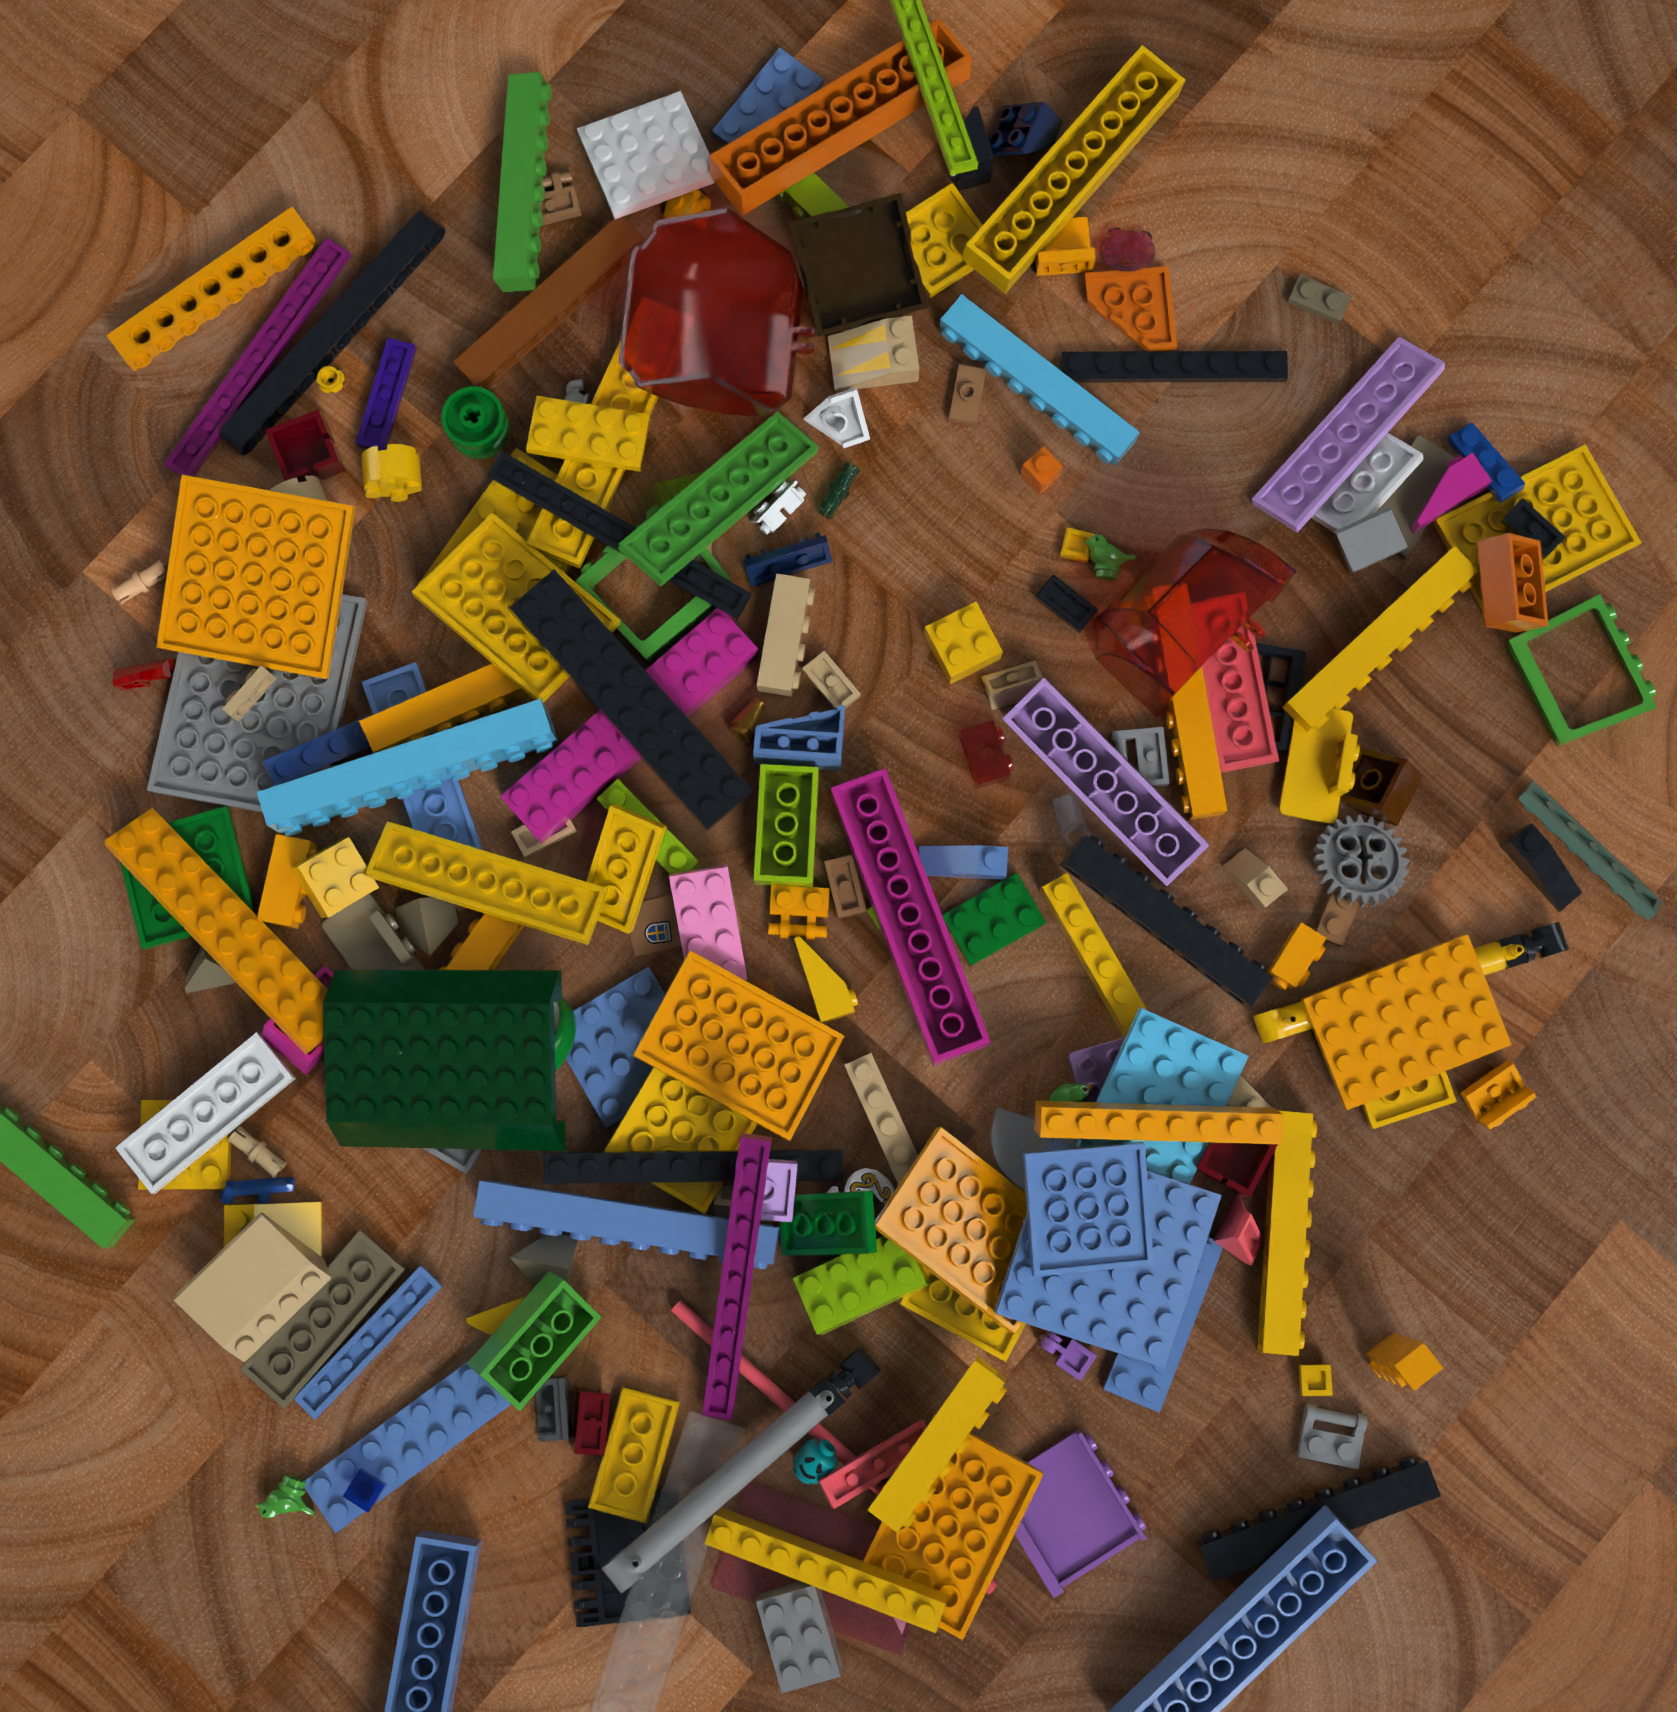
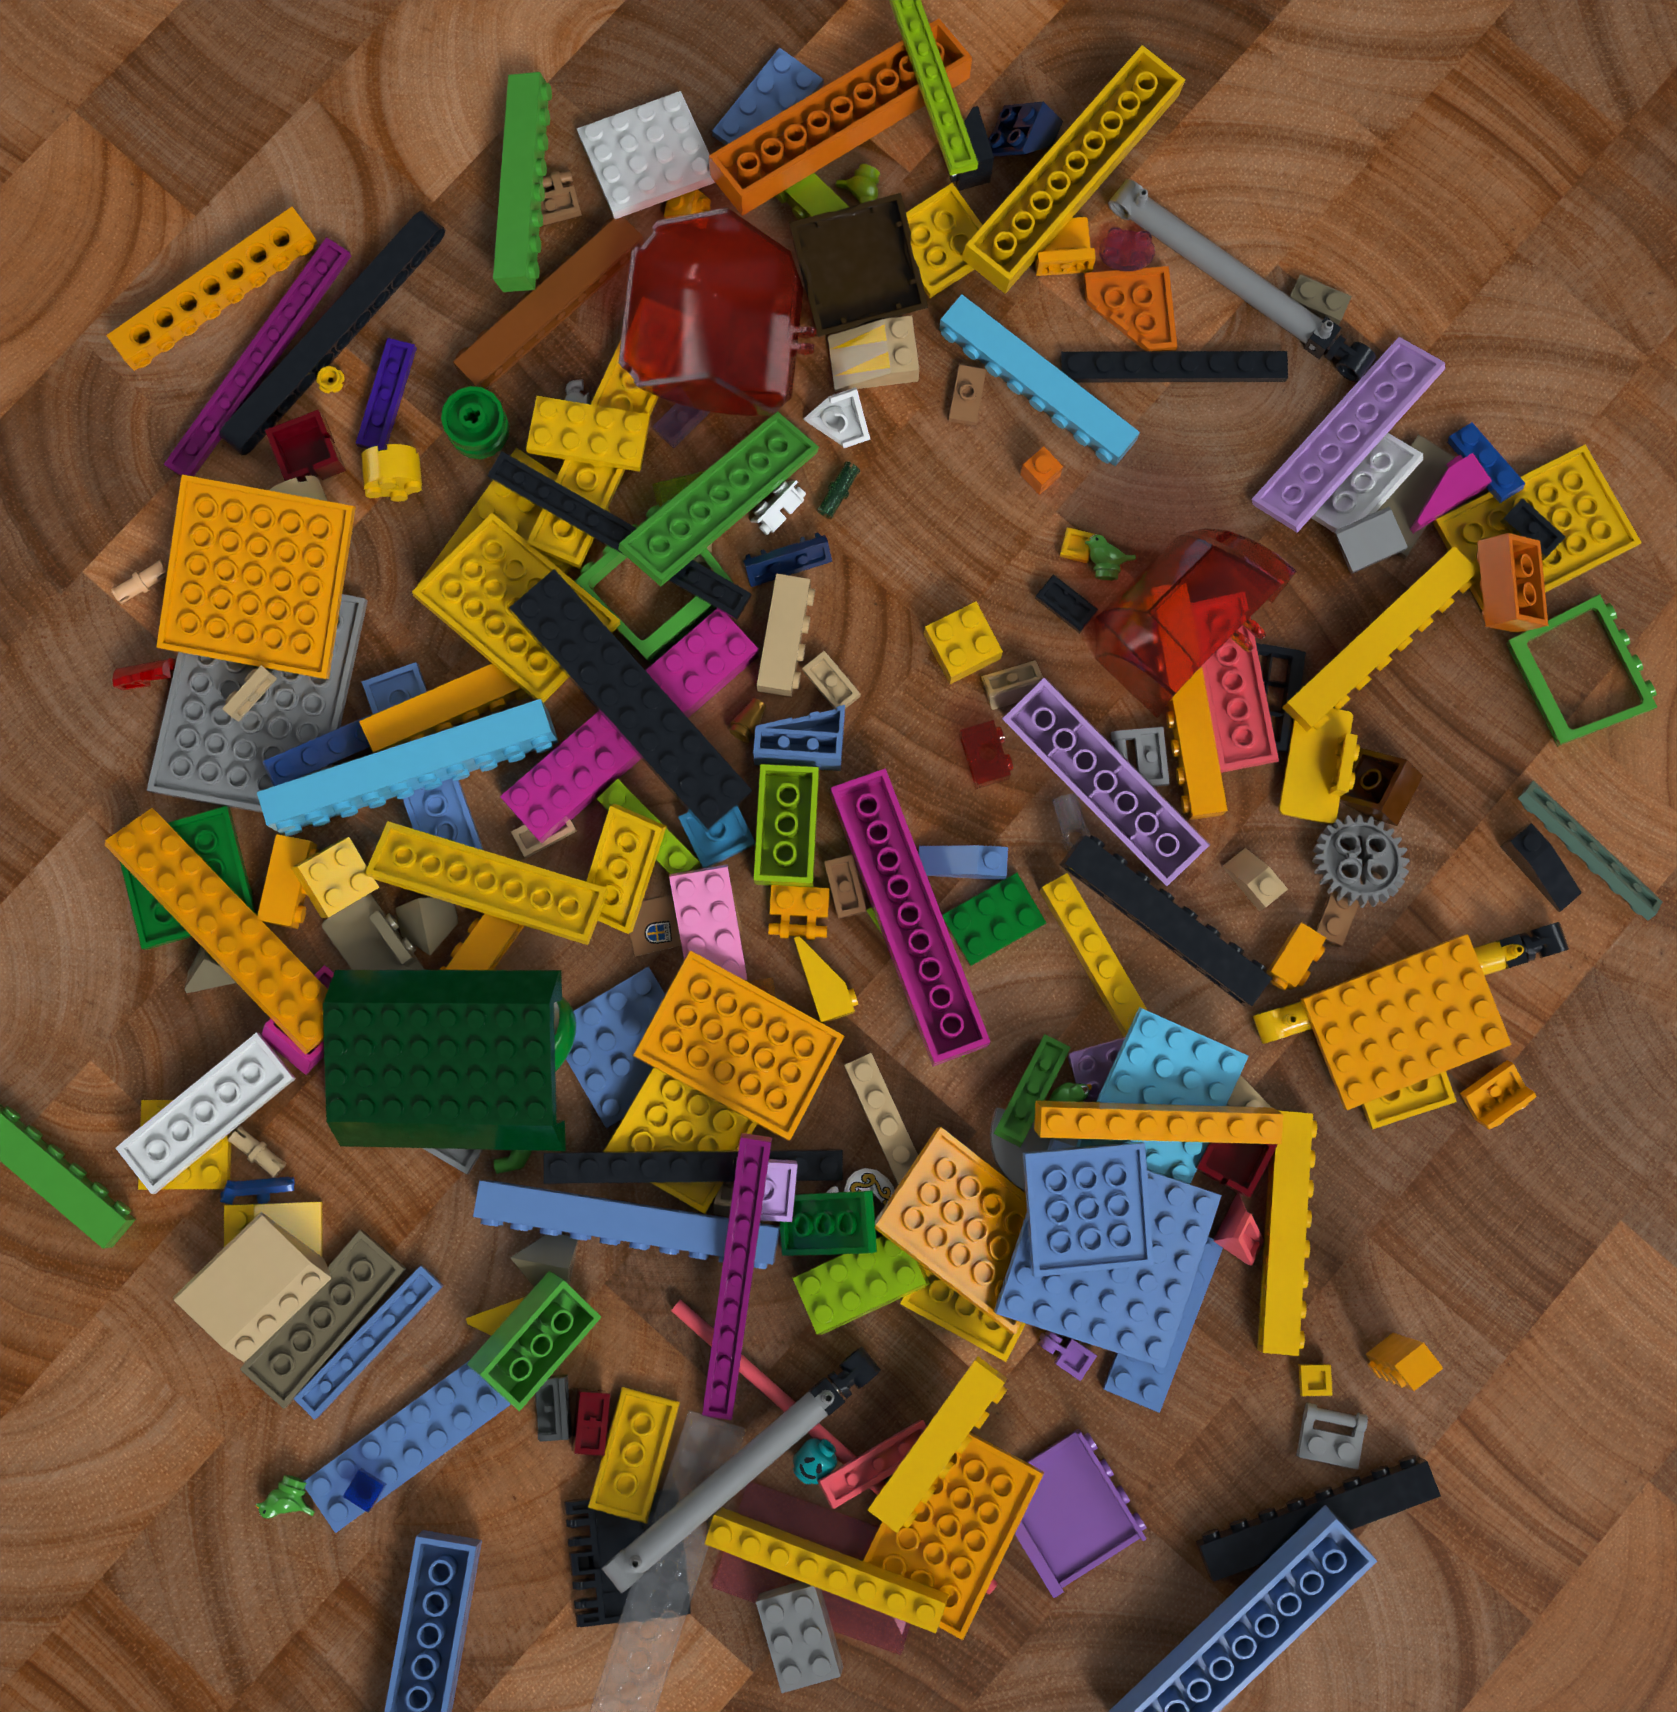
(515, 1161): none -> bright green arm
(678, 423): none -> plate
(722, 841): none -> dark azure plate
(862, 184): none -> lime animal
(1032, 1088): none -> bright green plate
(1133, 204): none -> light grey piece

